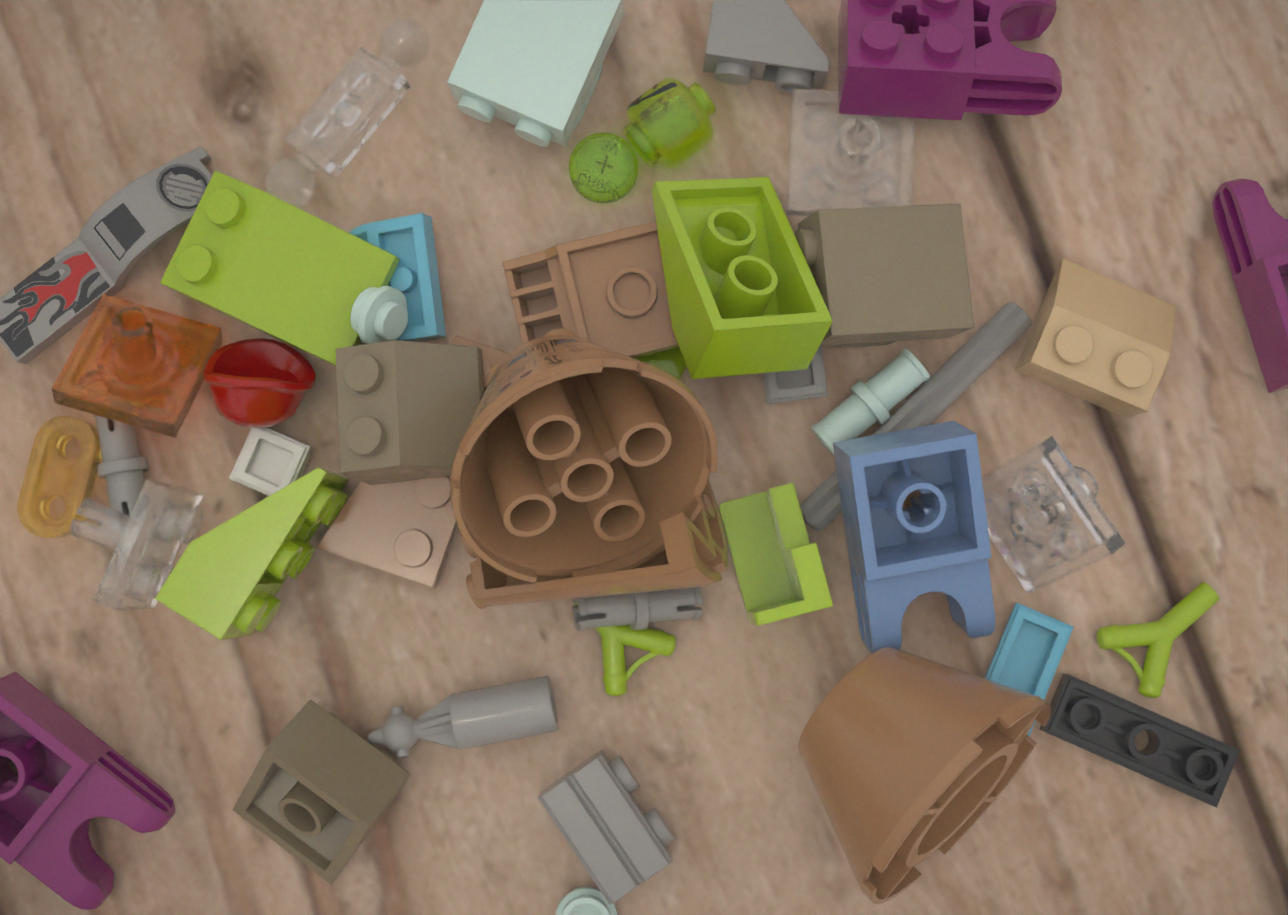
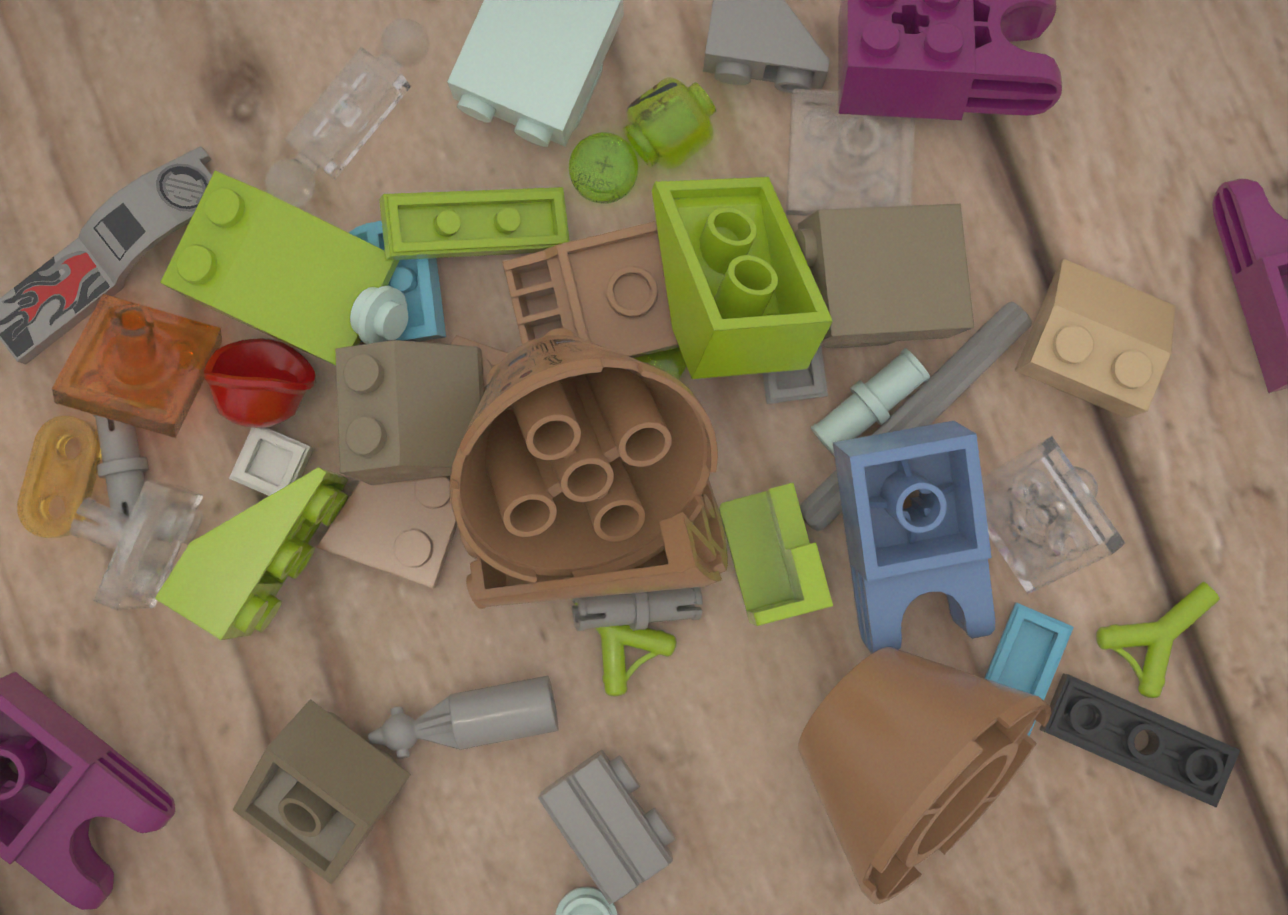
(472, 222): none -> lime tile

